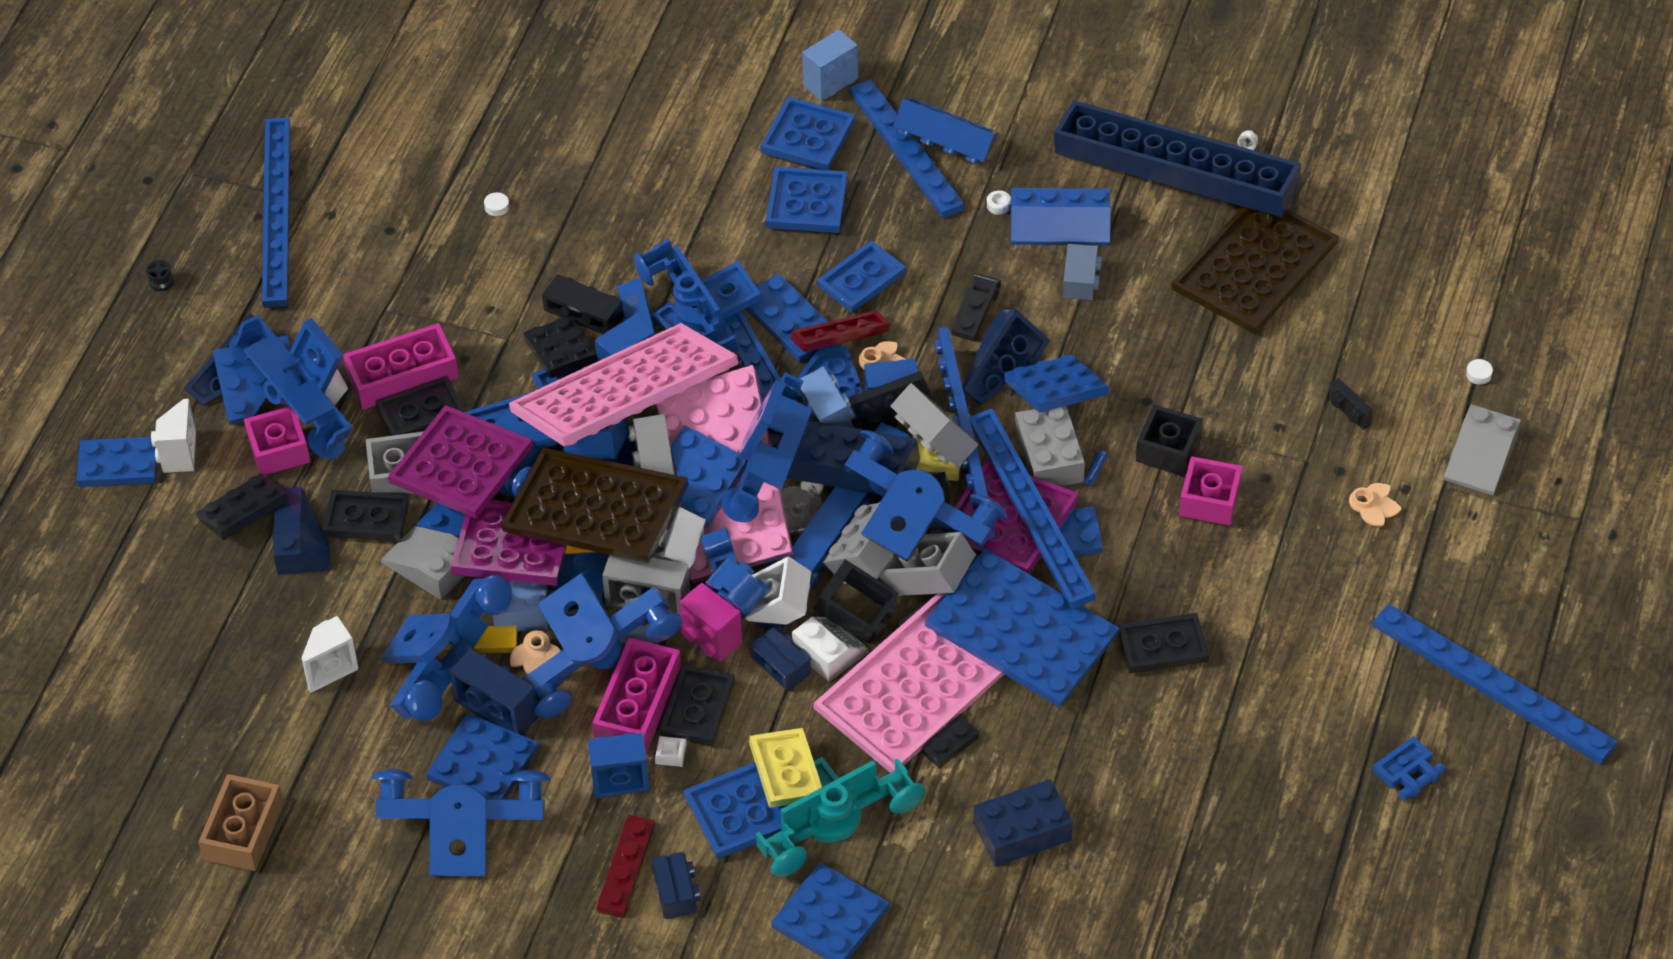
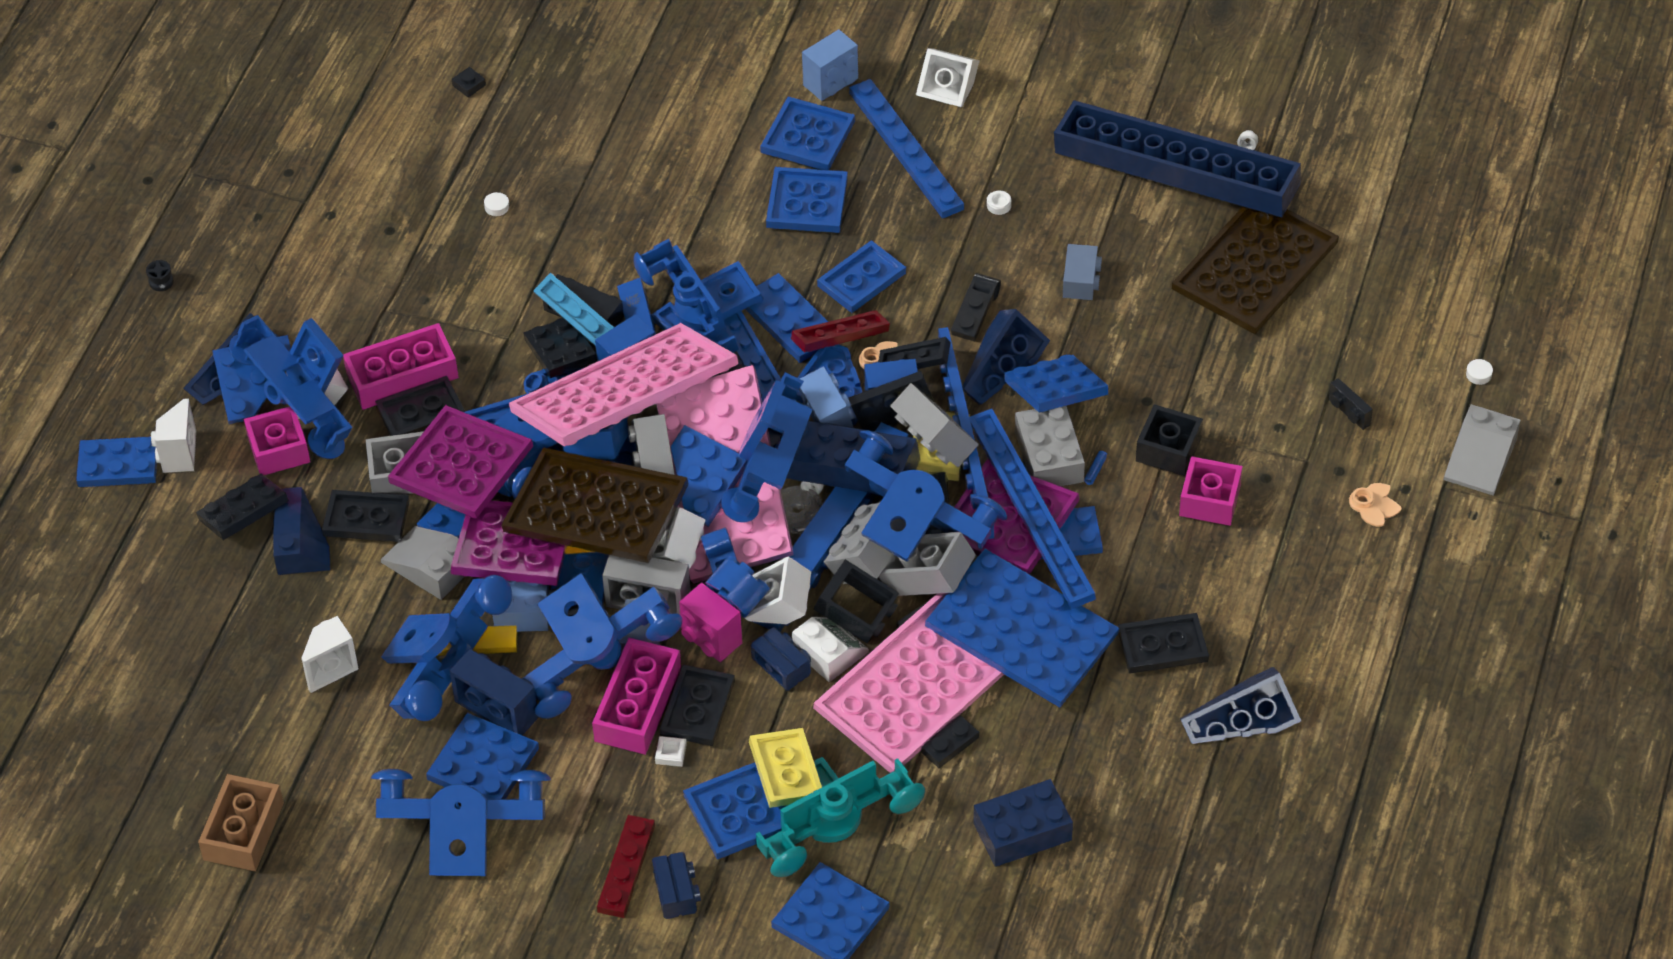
(276, 213): blue plate -> none
(468, 82): none -> black plate
(533, 656): light nougat plate -> none
(534, 382): none -> blue plate
(572, 308): none -> dark azure plate
(618, 764): blue brick -> none
(926, 353): none -> black plate
(944, 129): blue slope -> none
(947, 77): none -> white slope
(1060, 216): blue slope -> none
(1248, 709): none -> dark blue wedge
(1402, 763): blue plate -> none
(1495, 684): blue plate -> none

